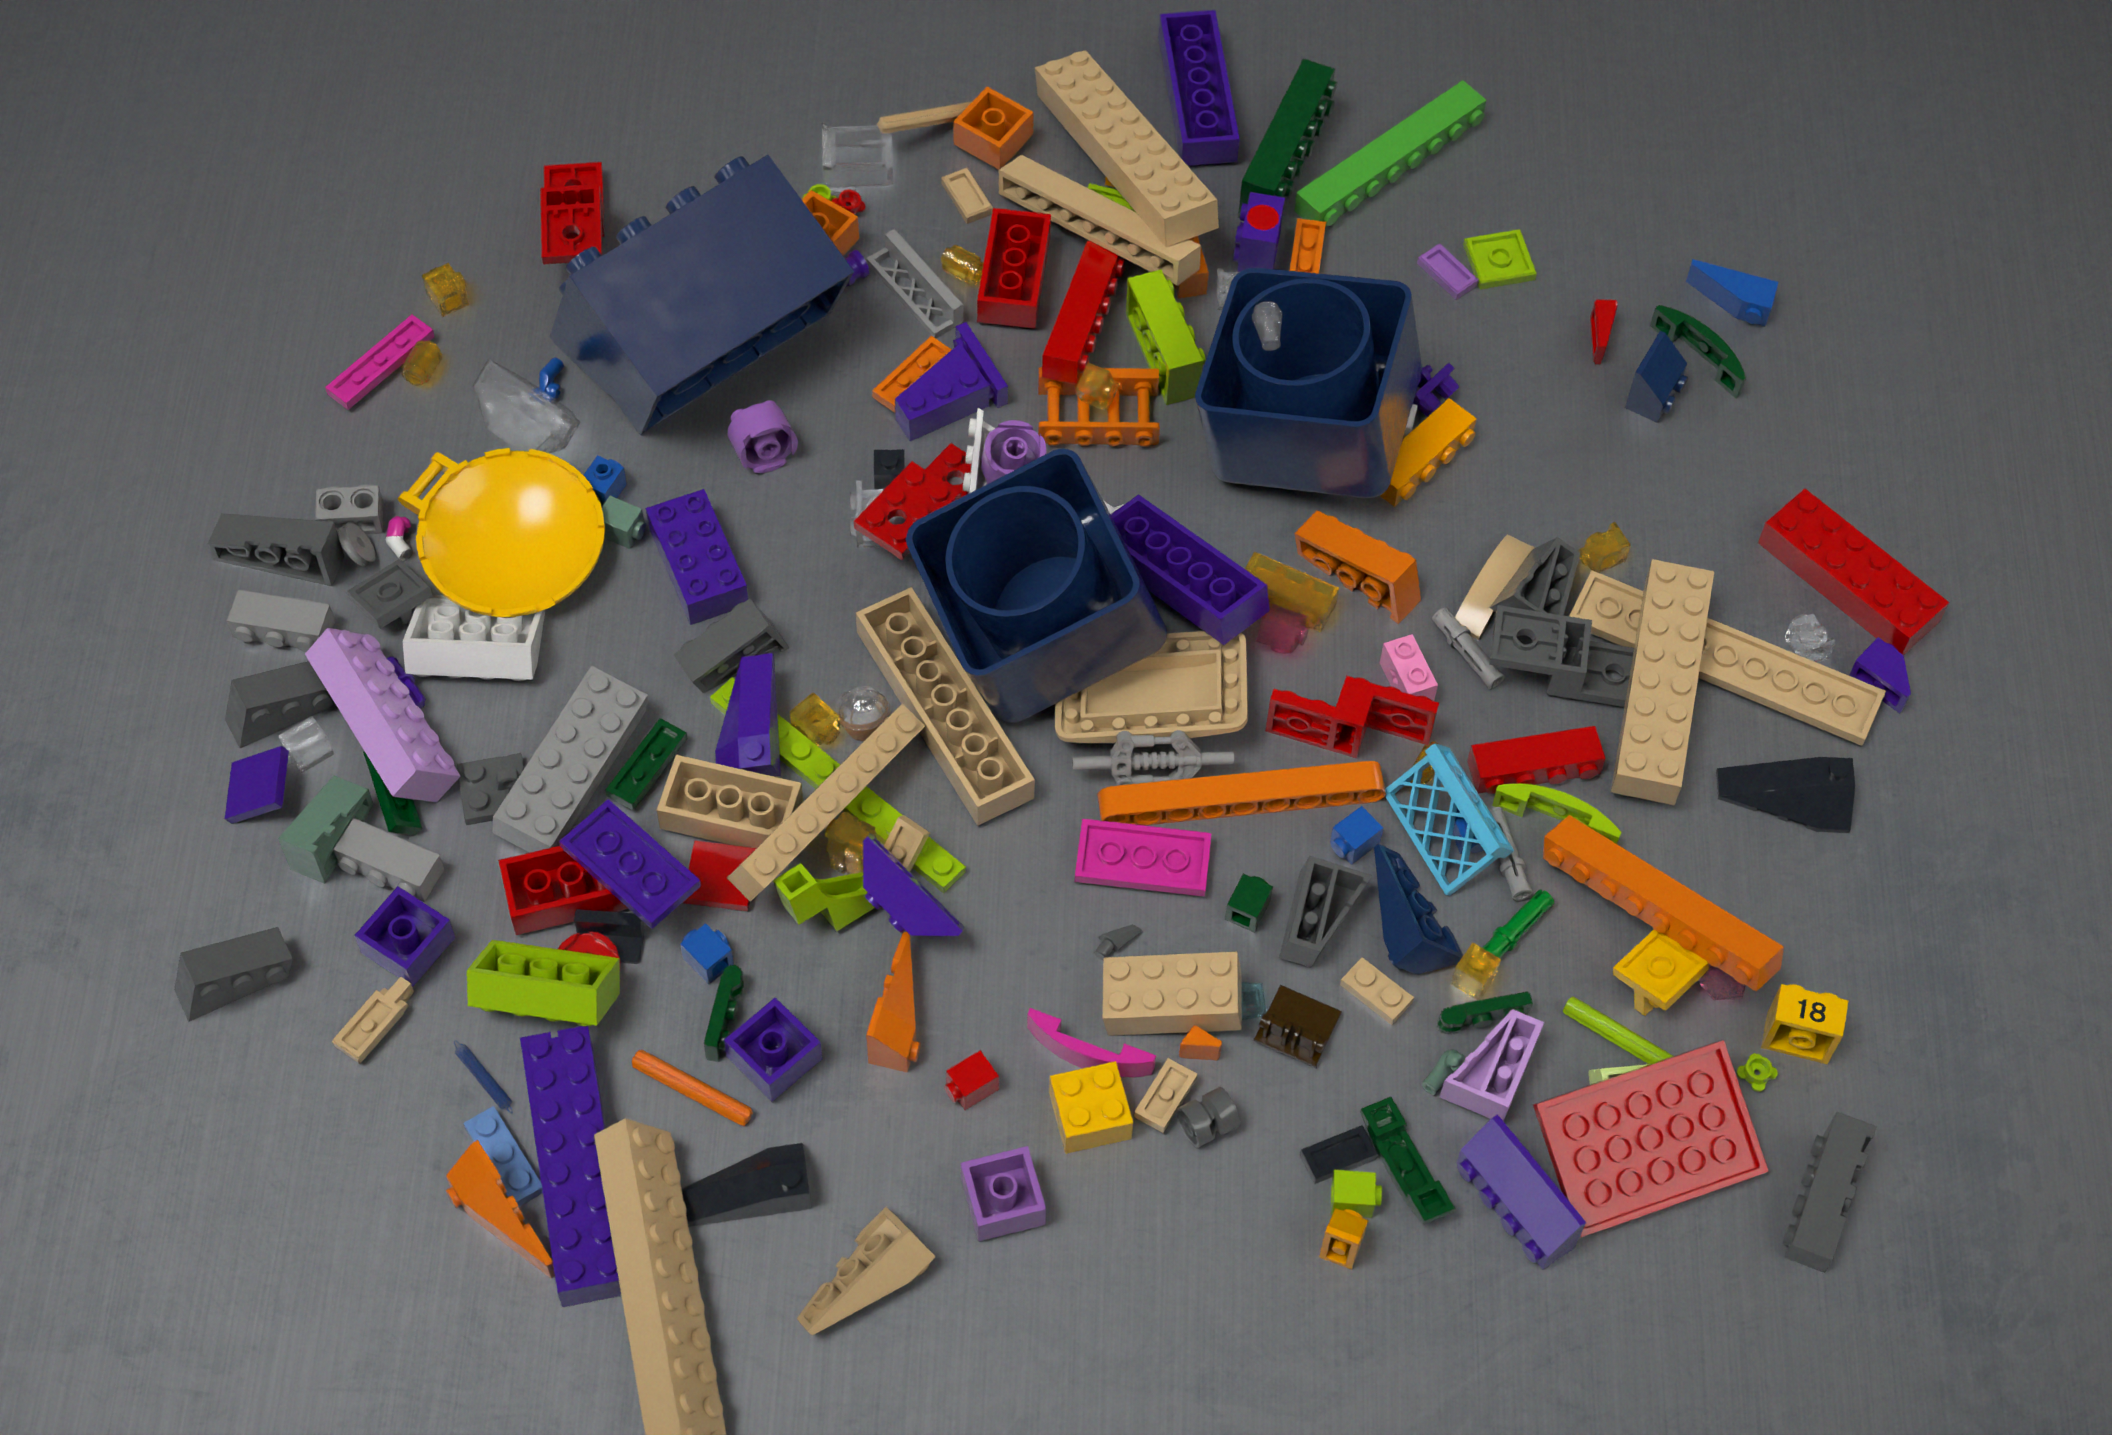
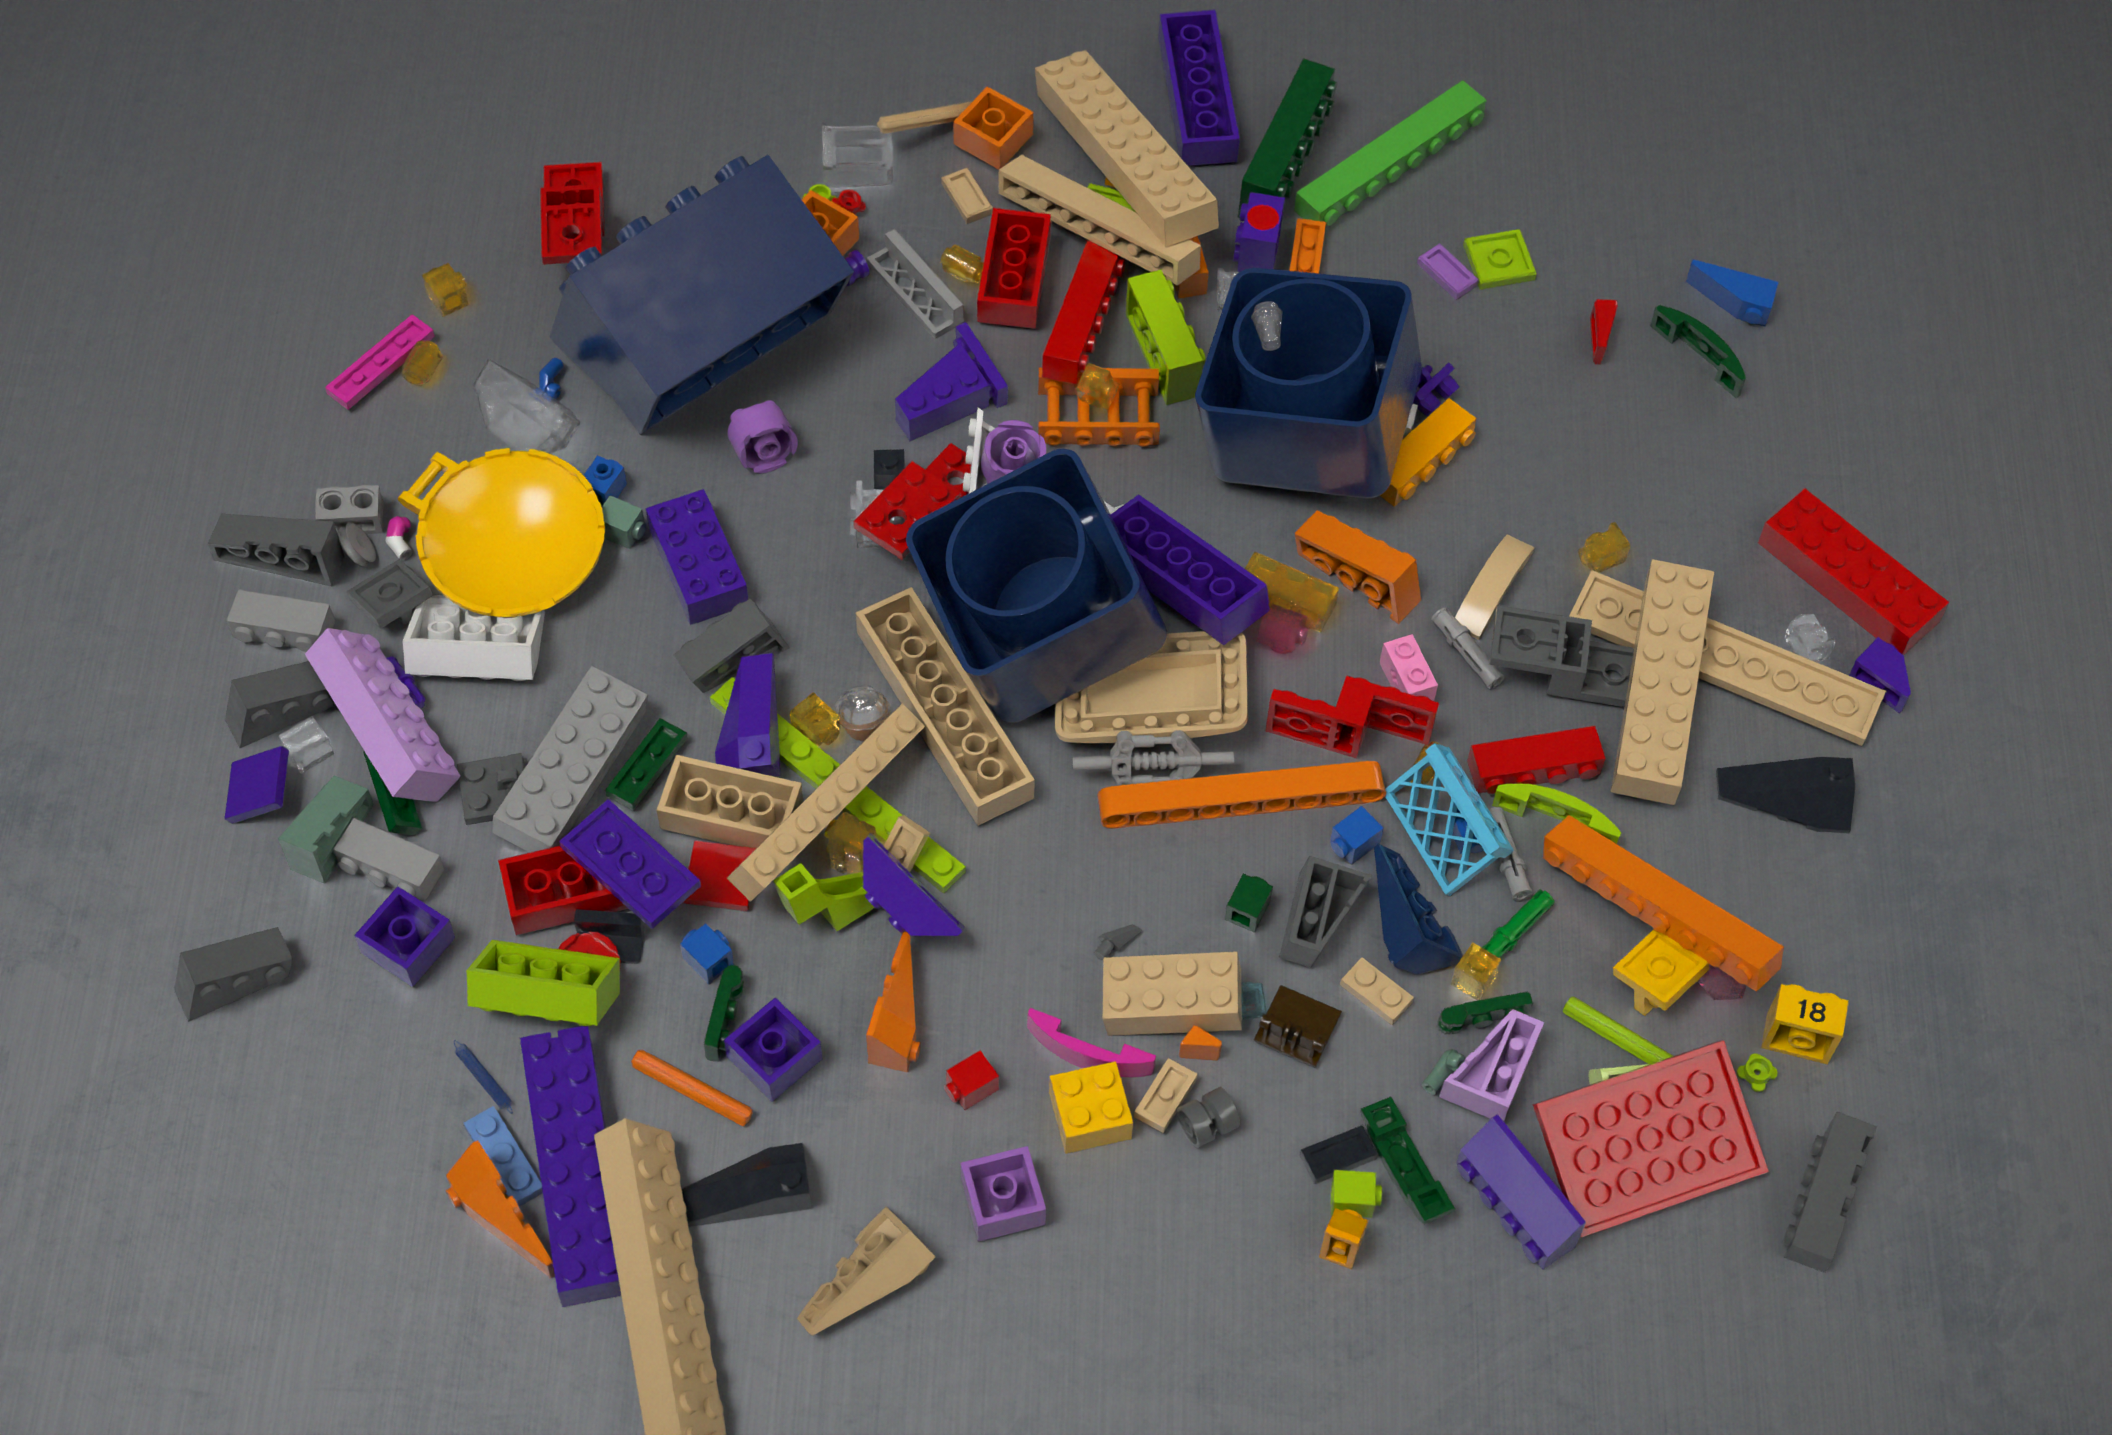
(373, 1020): tan hinge -> none
(909, 371): orange plate -> none
(1143, 857): dark pink plate -> none
(1542, 579): dark grey wedge -> none
(1657, 379): dark blue slope -> none

